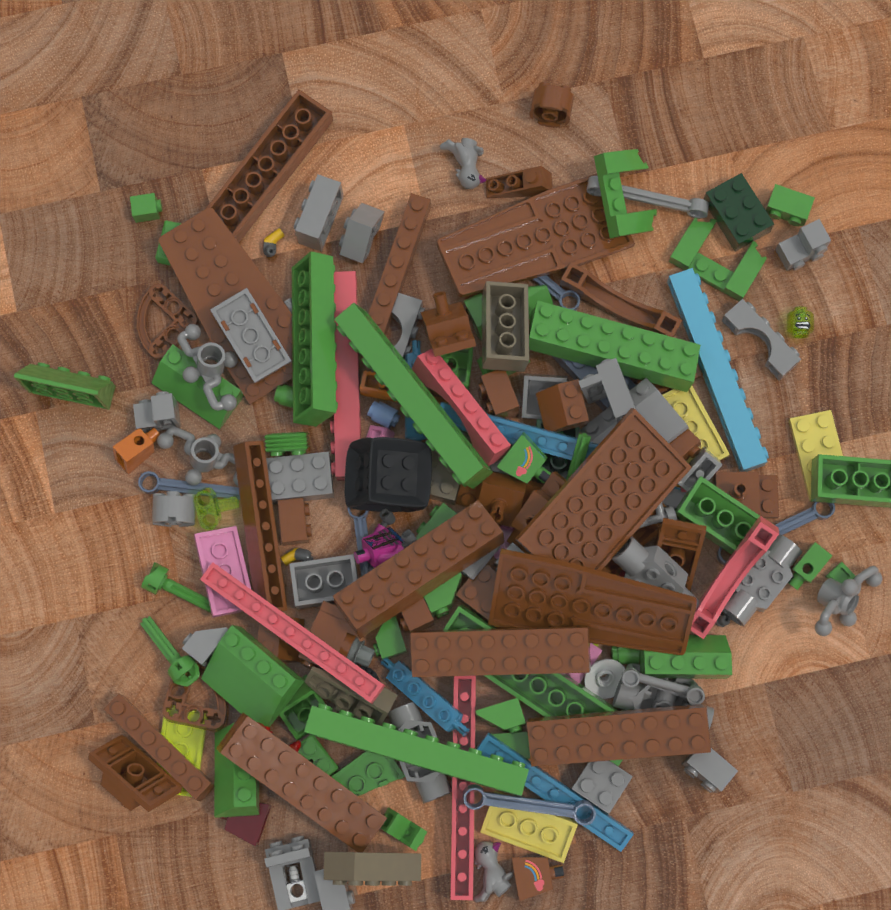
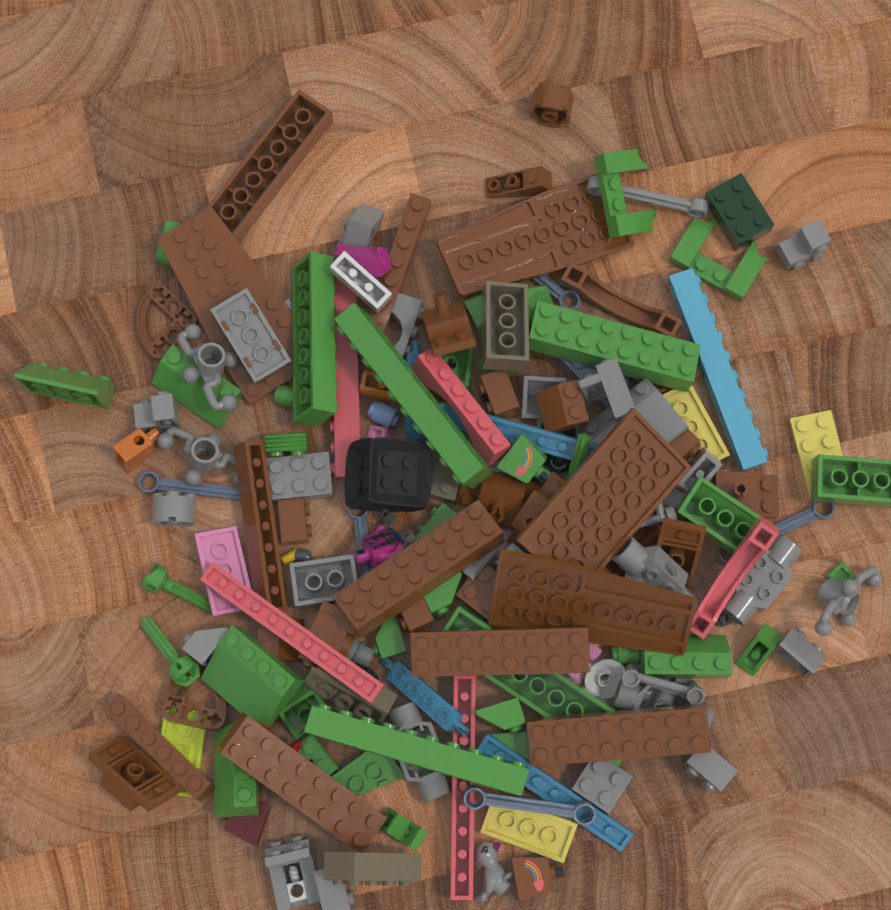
(145, 207): bright green brick -> none
(214, 507): clear neon green beam -> none
(270, 241): arm -> none
(318, 212): light grey brick -> none
(360, 282): none -> white brick
(373, 260): none -> dark pink brick
(466, 155): light grey animal -> none
(744, 319): light grey arch -> none
(759, 649): none -> bright green slope
(789, 205): bright green brick -> none
(800, 322): clear neon green head -> none
(800, 652): none -> light grey slope
(816, 558): bright green torso -> none

